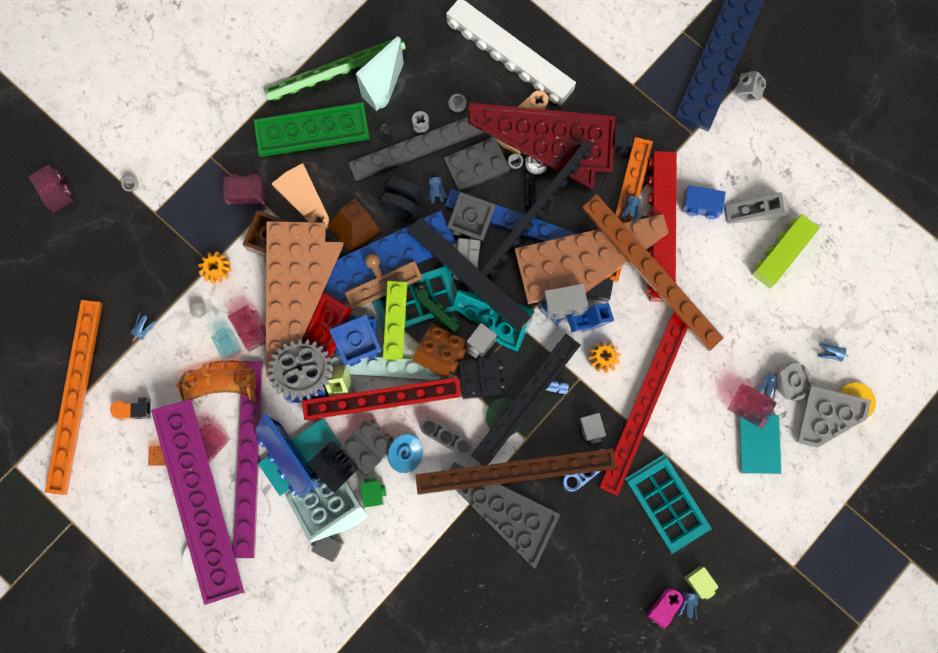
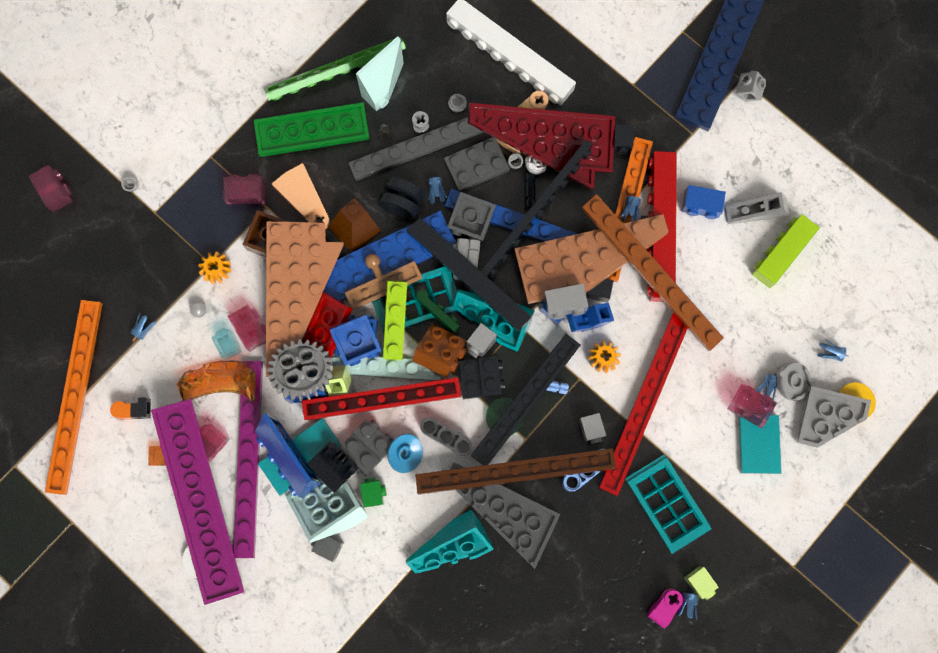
(457, 540): none -> teal wedge

